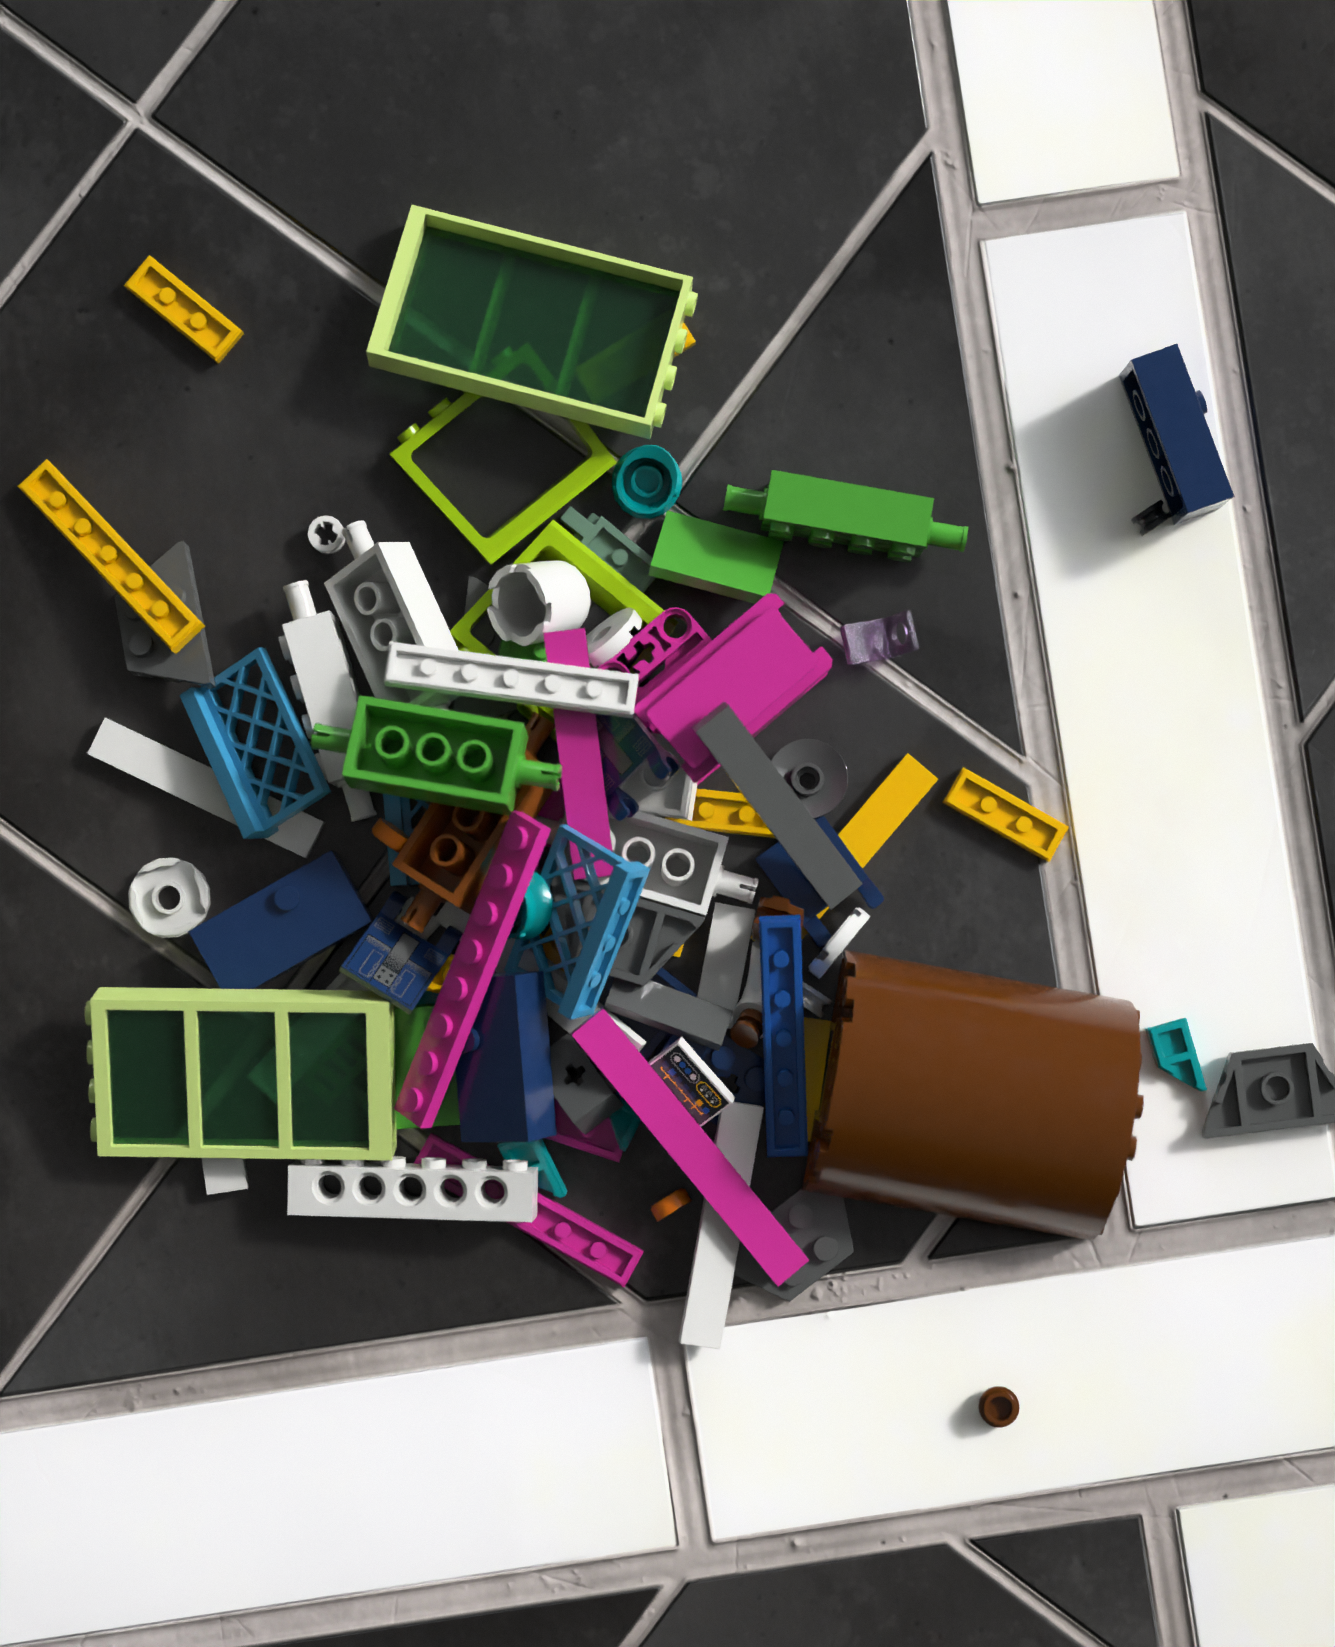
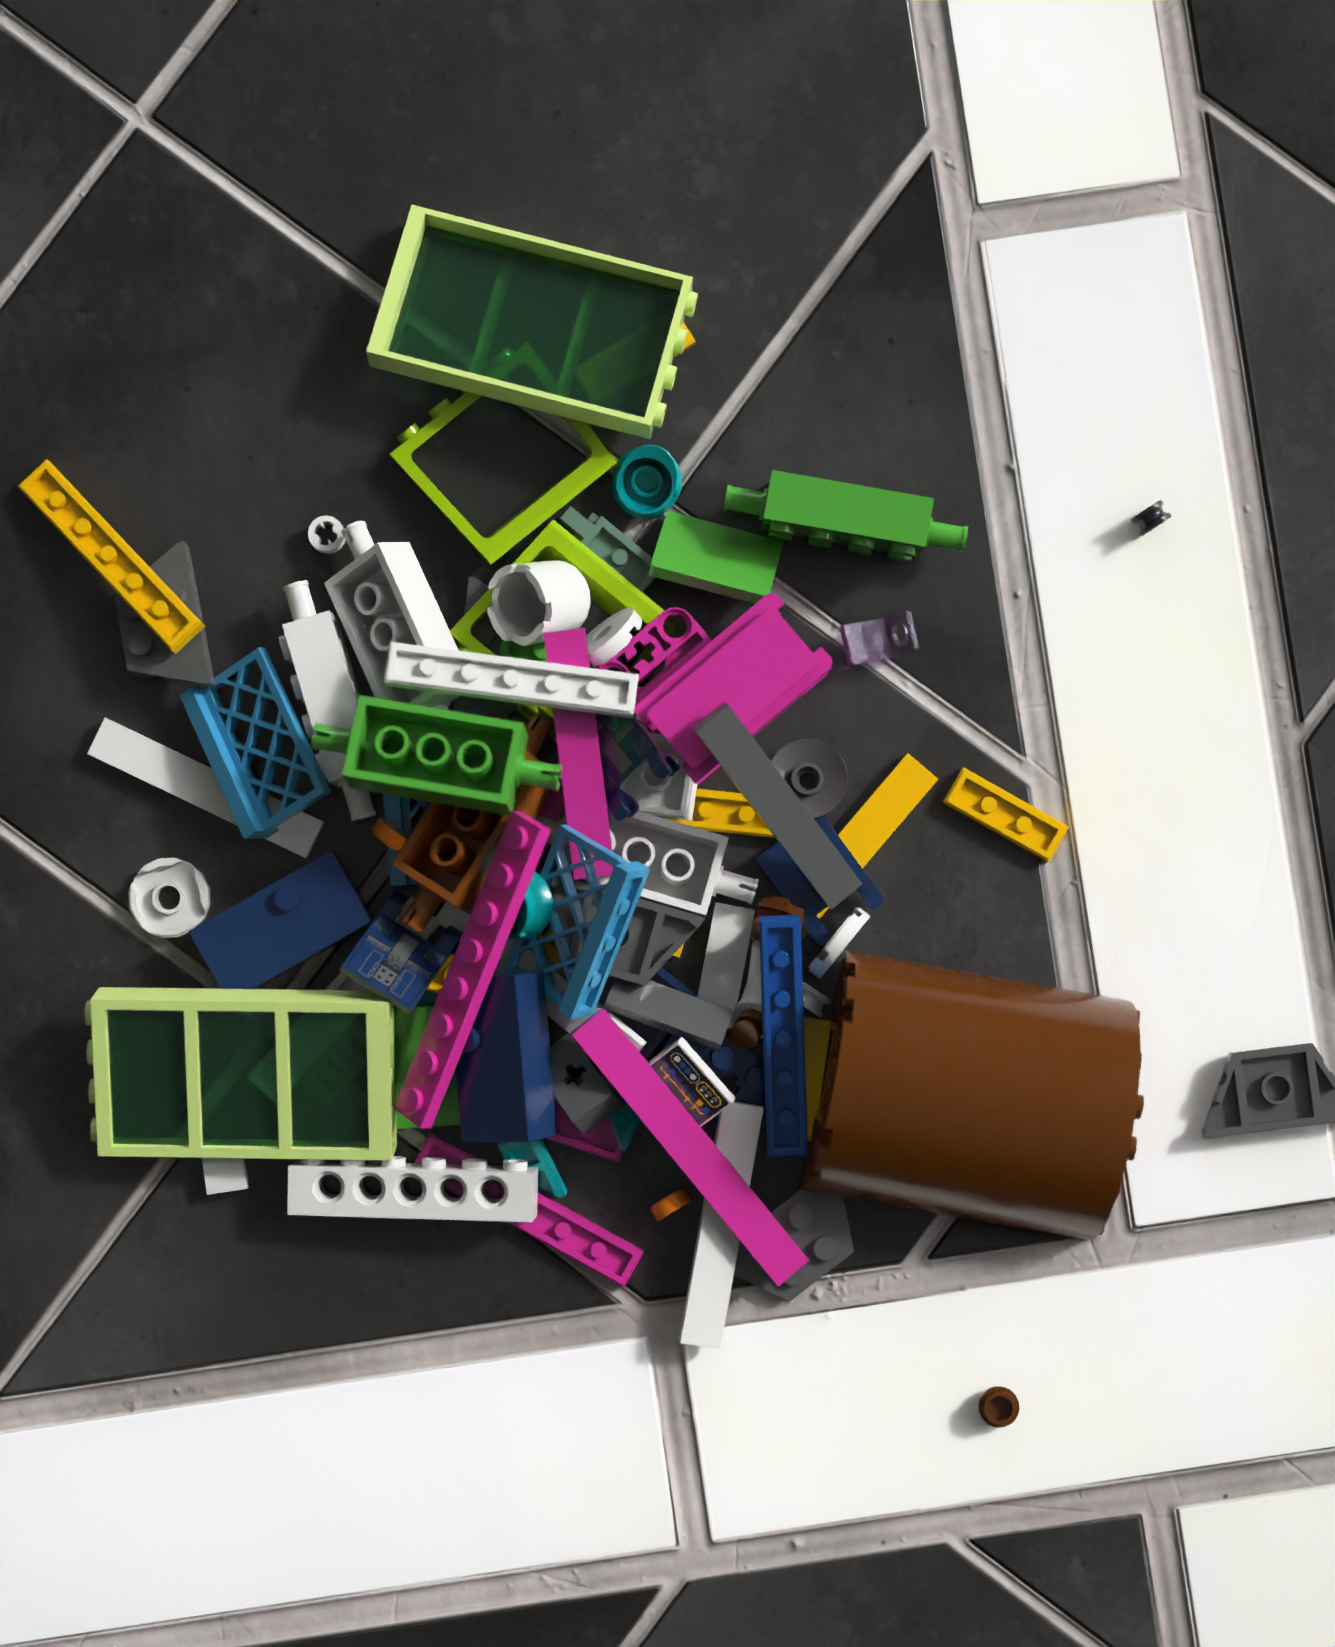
(183, 309): yellow tile -> none
(1175, 1052): teal tile -> none
(1176, 433): dark blue brick -> none

